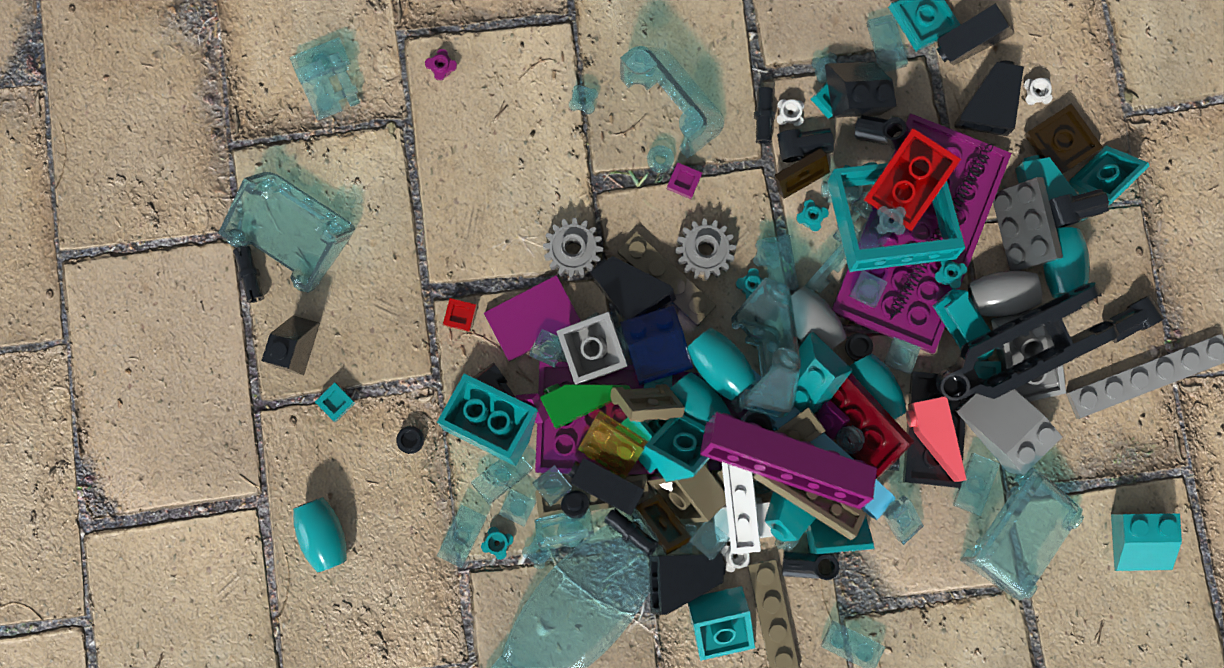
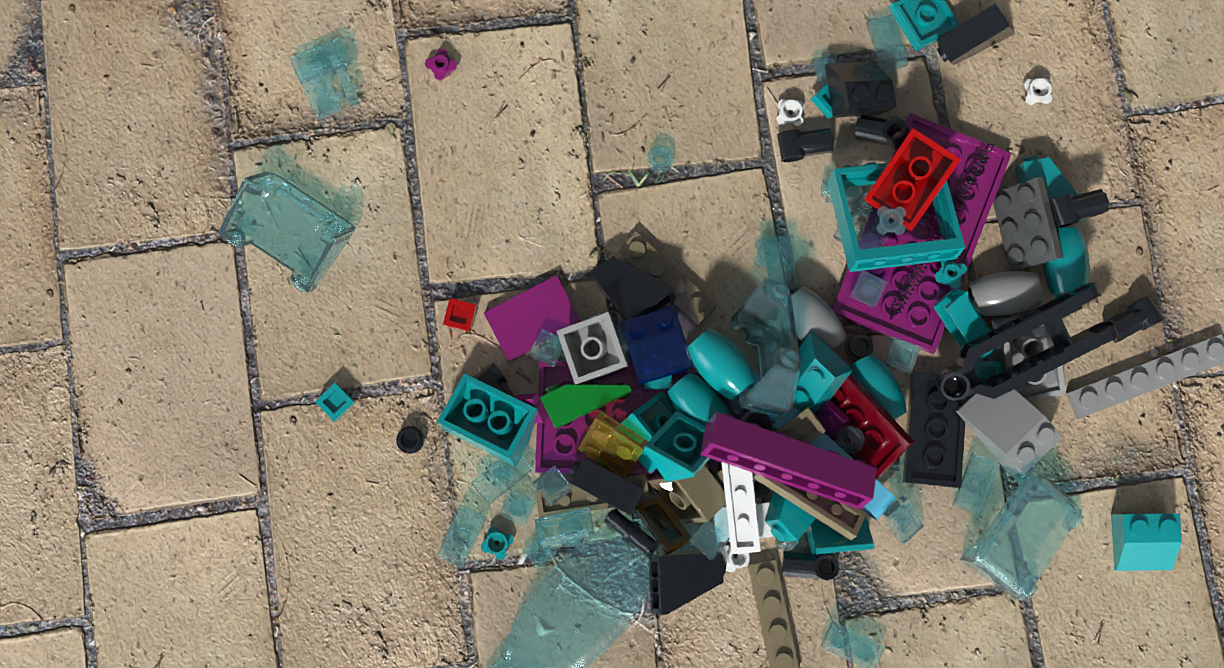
(248, 274): black pin -> none
(291, 345): black slope -> none
(320, 534): teal piece -> none
(570, 234): light grey gear -> none
(575, 504): black plate -> none
(580, 92): clear light blue plate -> none
(648, 403): dark tan plate -> none
(684, 181): magenta plate -> none
(700, 117): clear light blue windscreen -> none
(715, 239): light grey gear -> none
(721, 623): teal slope -> none
(744, 283): teal plate -> none
(764, 115): black pin -> none
(802, 173): dark brown plate -> none
(812, 223): teal plate -> none
(835, 262): clear light blue plate -> none
(935, 429): coral slope -> none
(995, 101): black slope -> none
(1064, 139): dark brown plate -> none
(1109, 171): teal slope -> none

